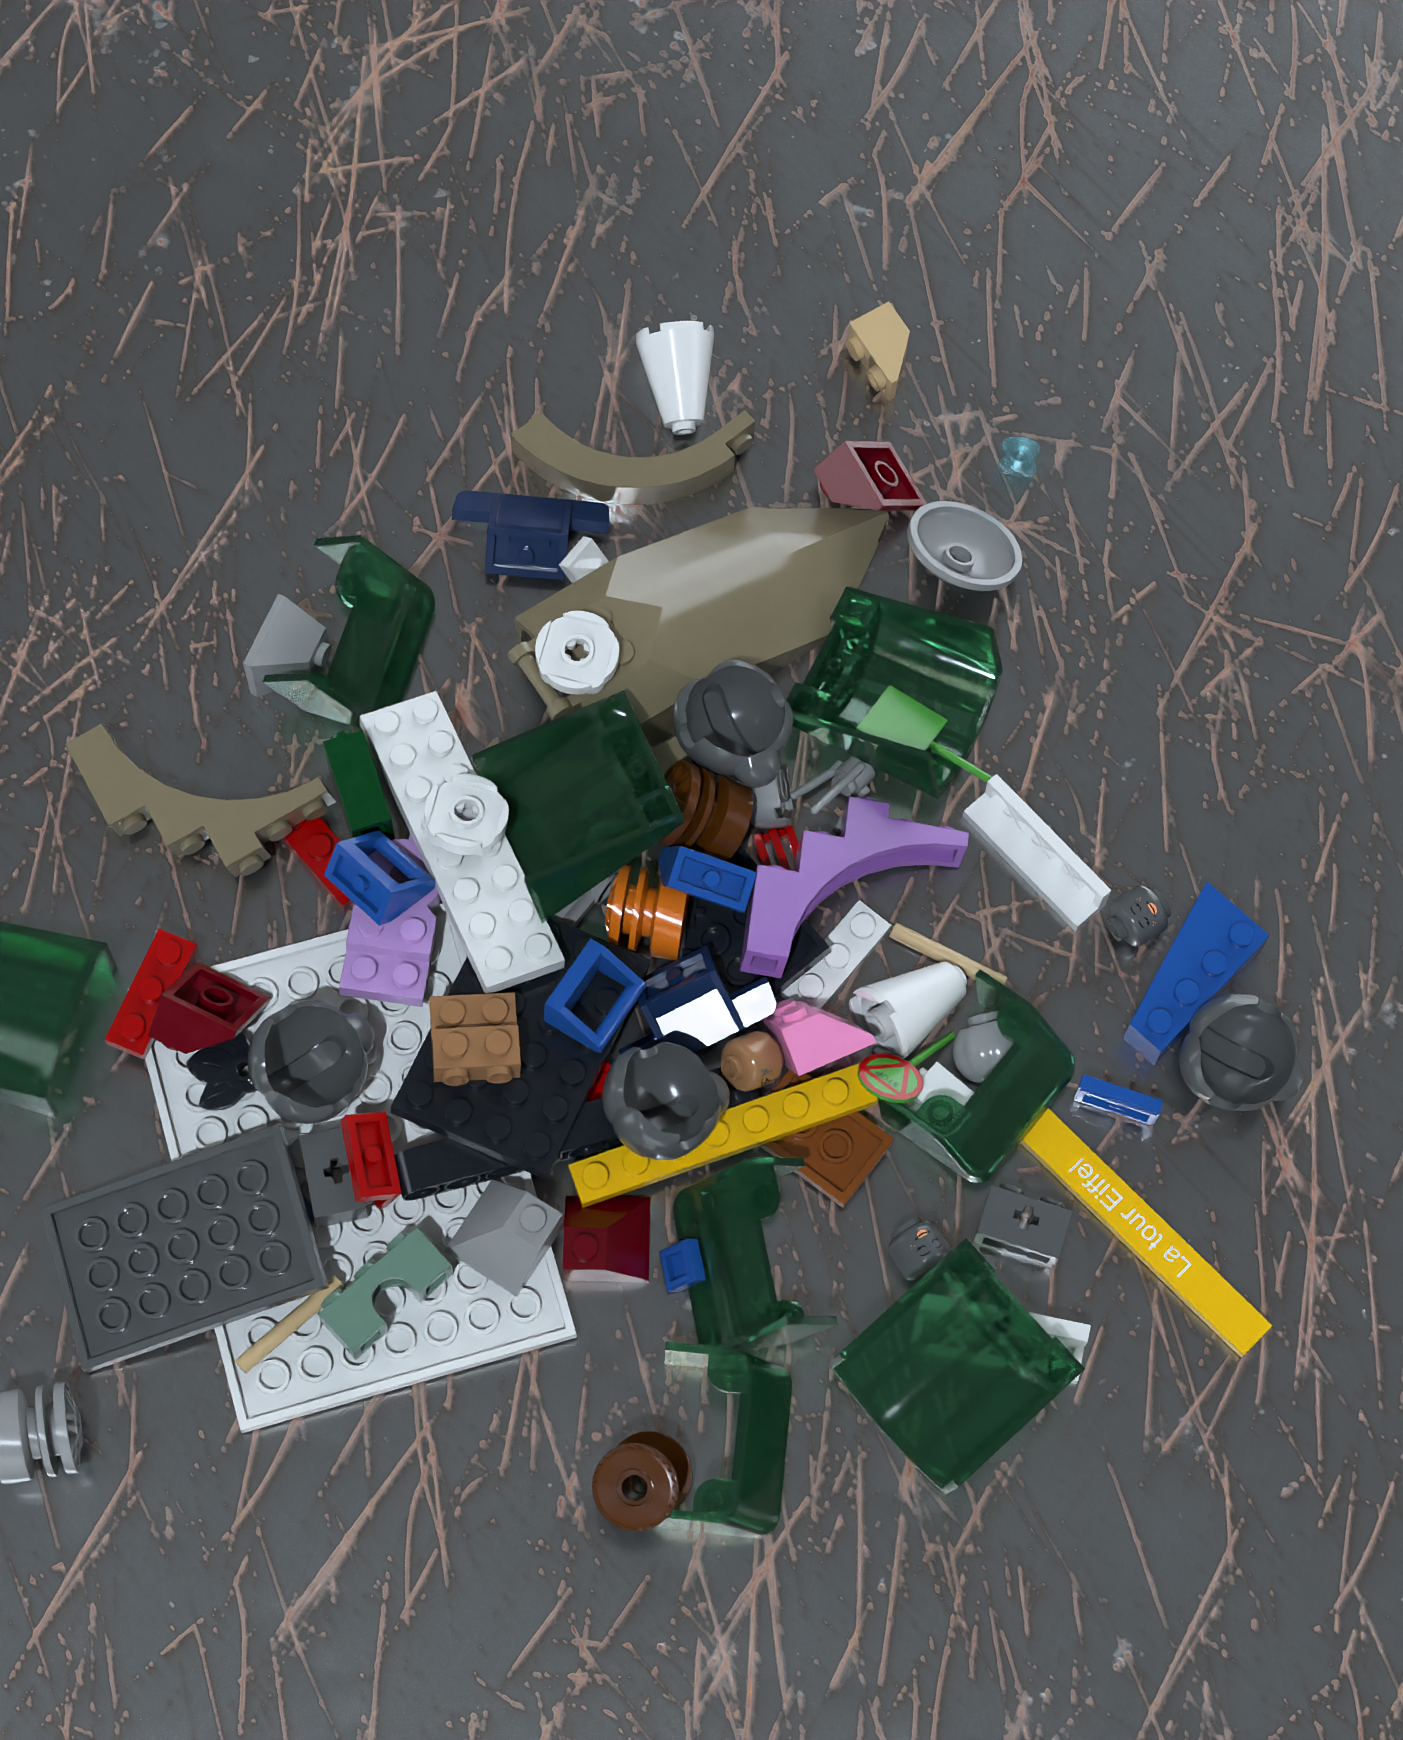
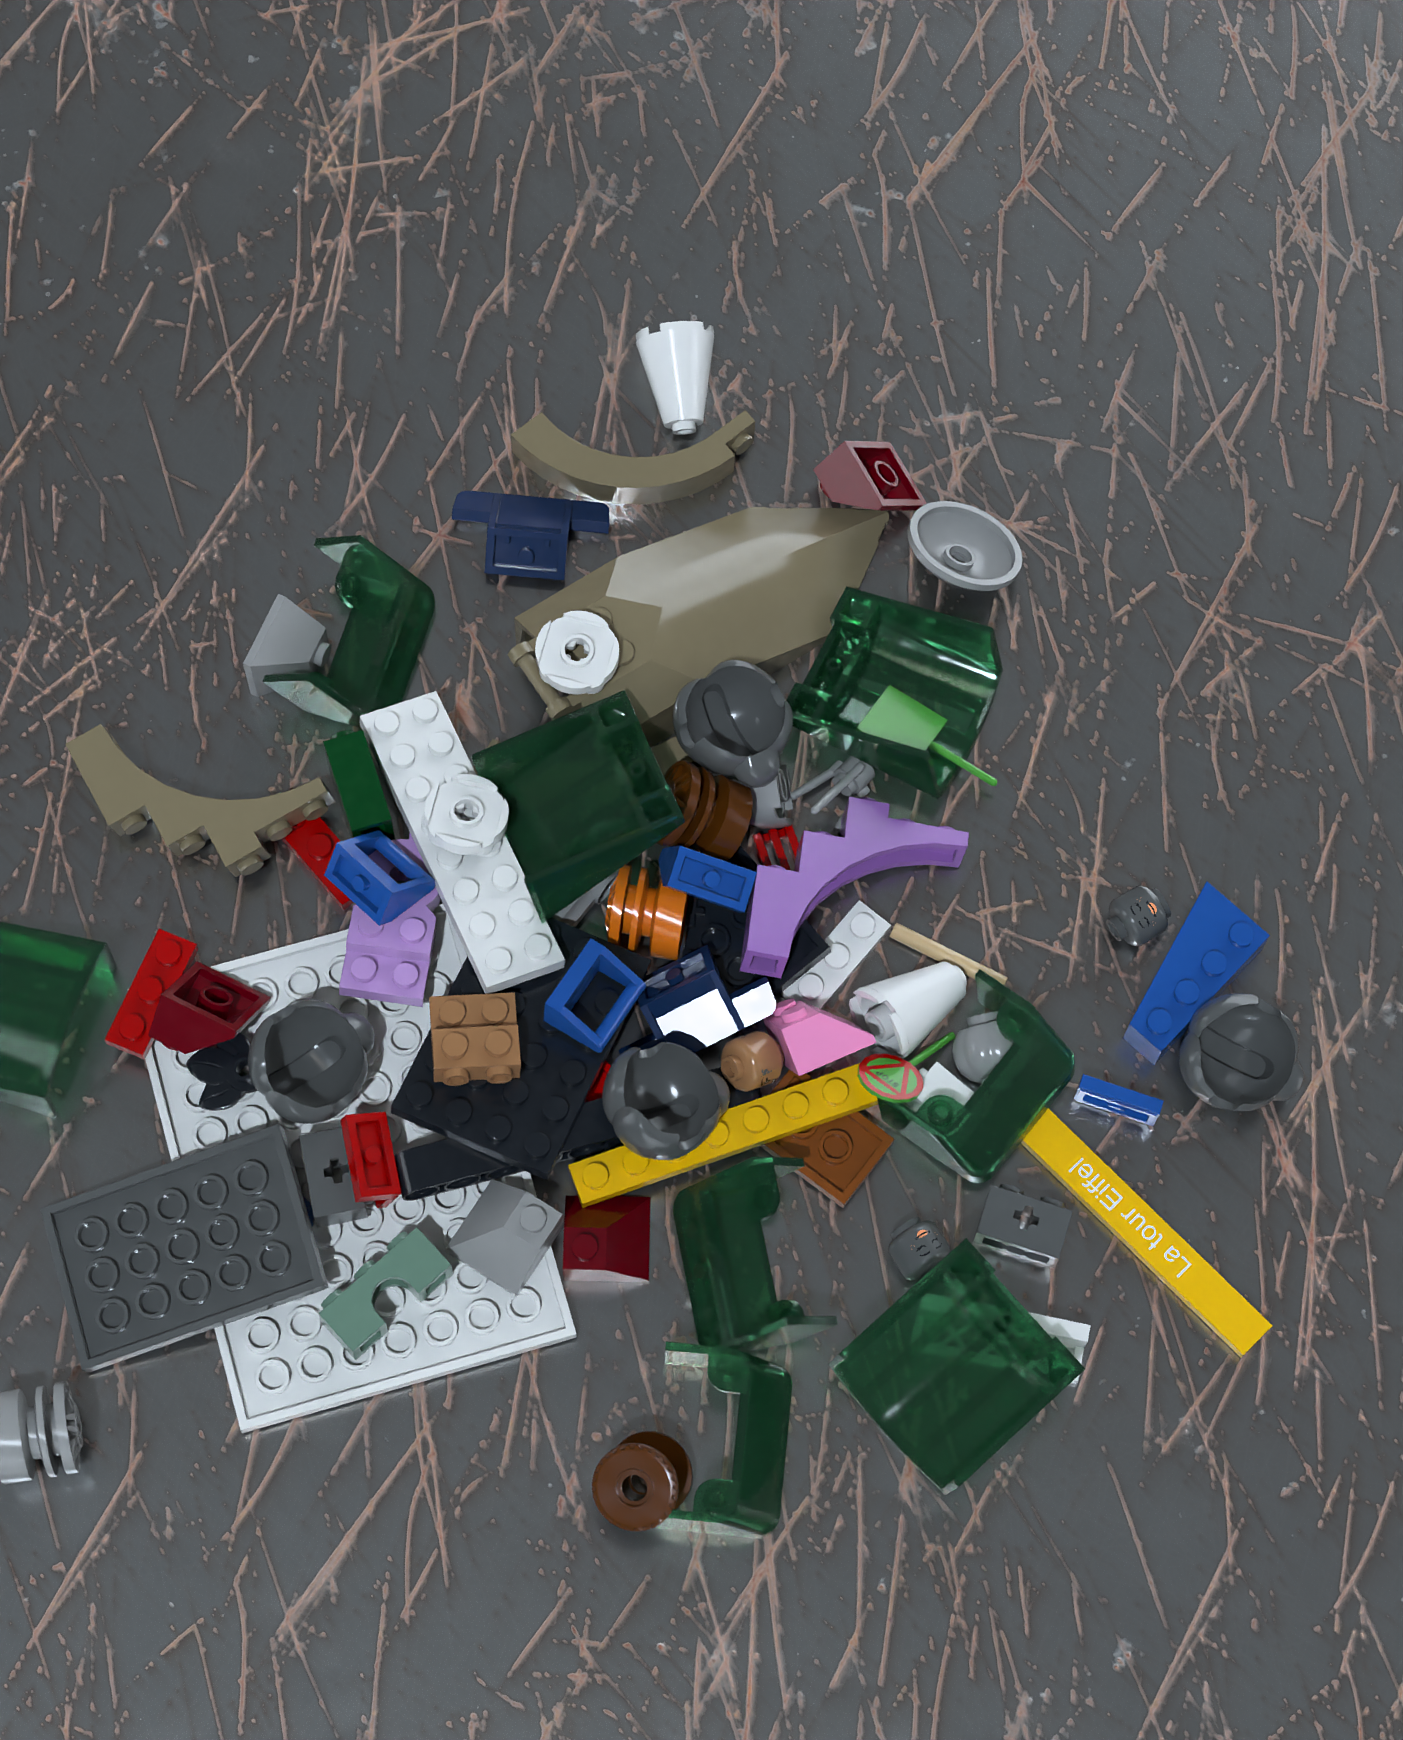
(286, 1327): tan bar -> none
(583, 559): white tile -> none
(682, 1265): blue tile -> none
(881, 345): tan slope -> none
(1024, 447): clear light blue plate -> none
(1037, 854): white fence -> none

